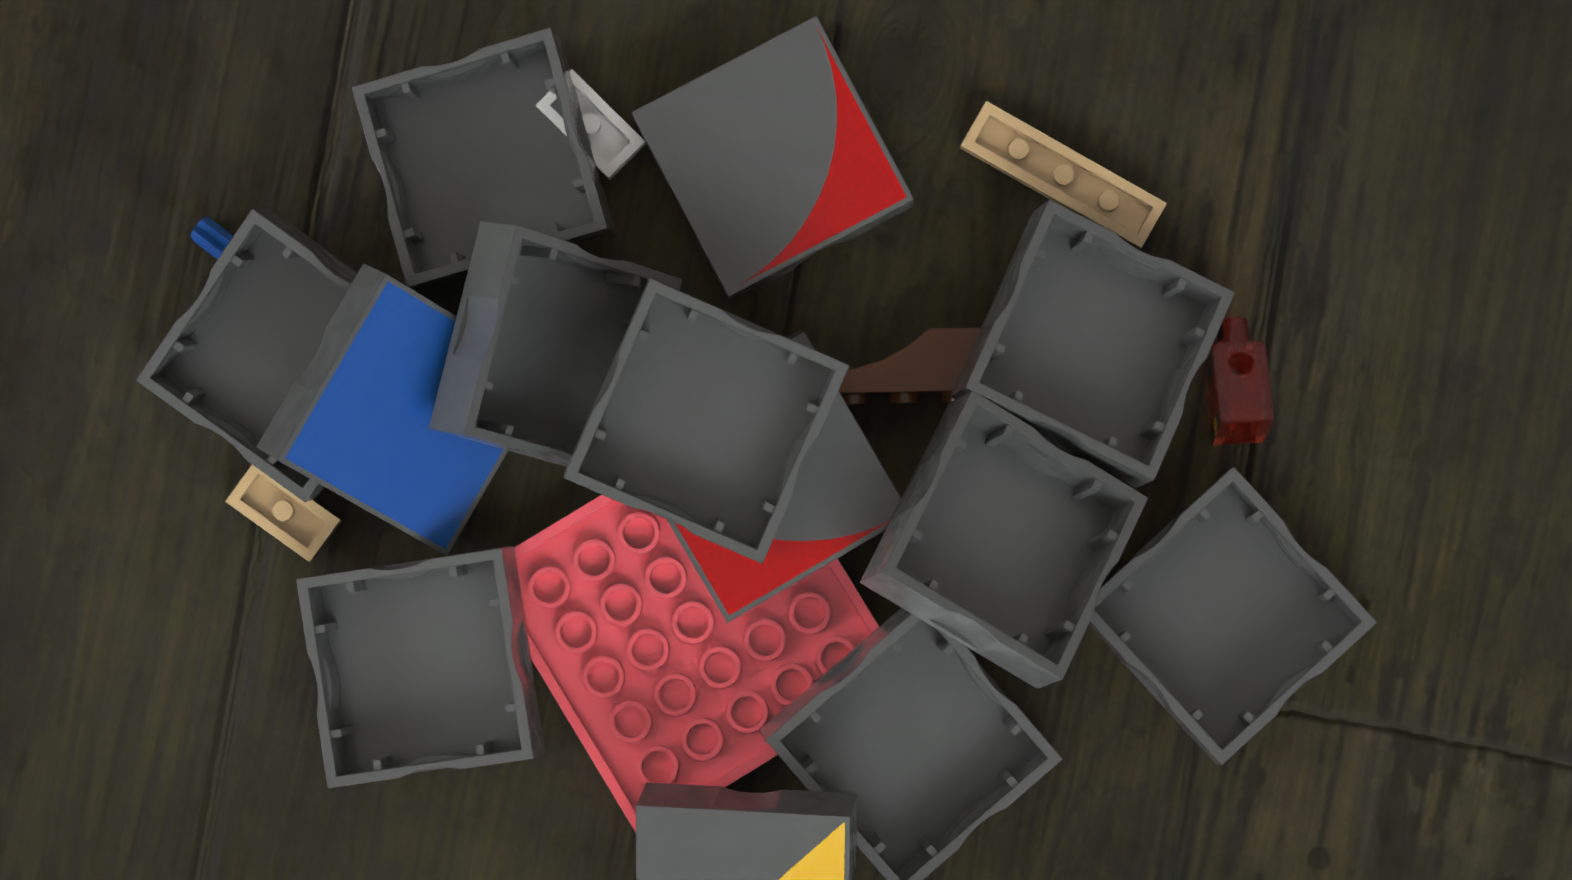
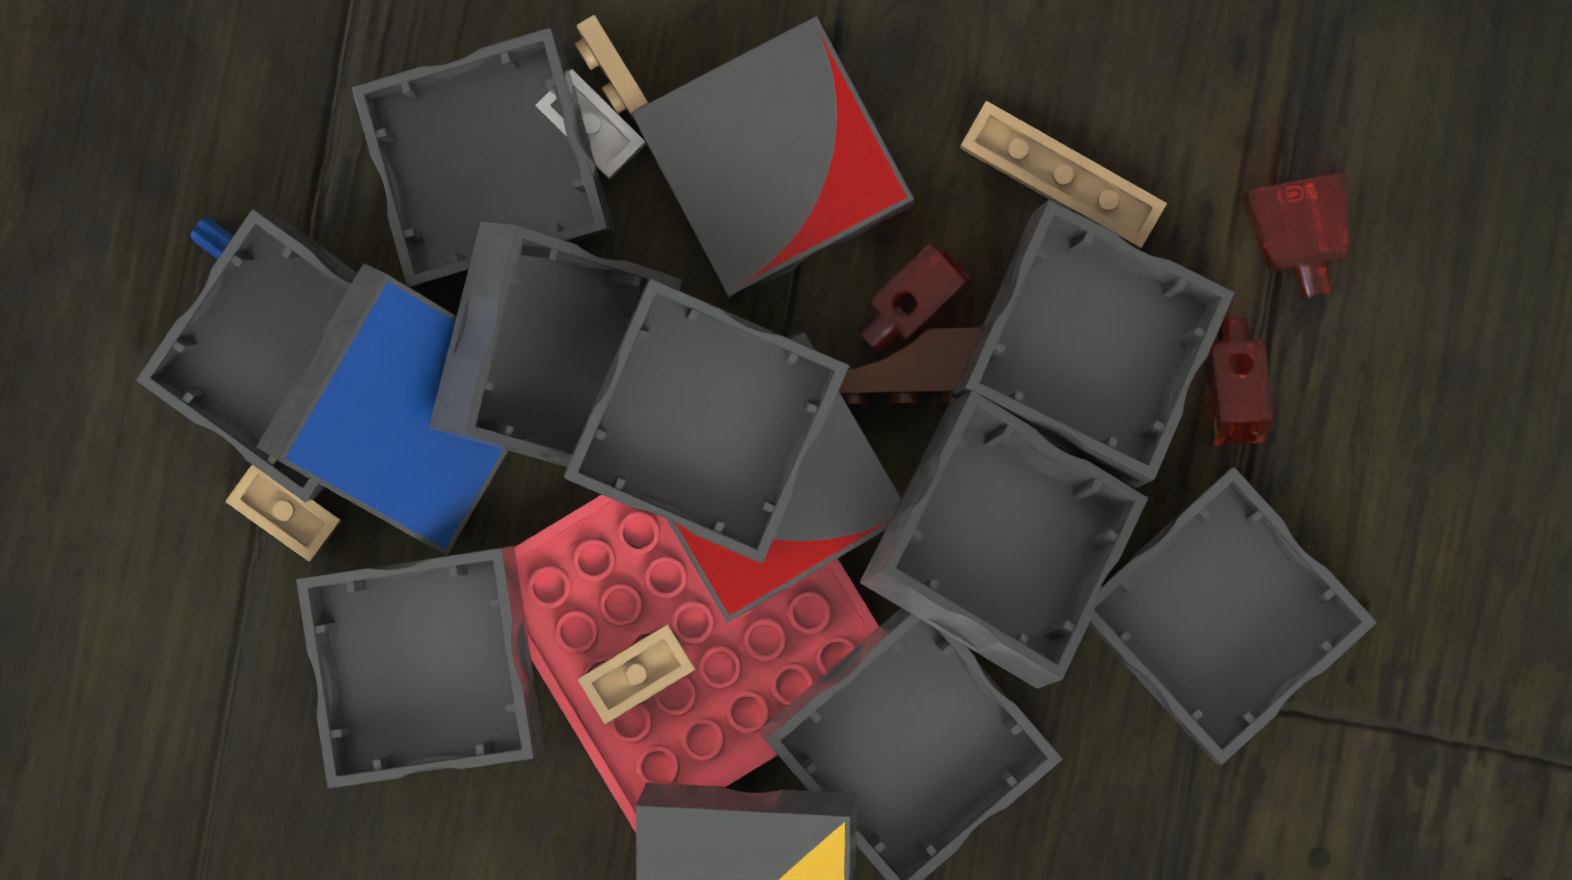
(599, 51): none -> tan plate
(636, 674): none -> tan plate
(934, 282): none -> clear red torso
(1302, 228): none -> clear red torso

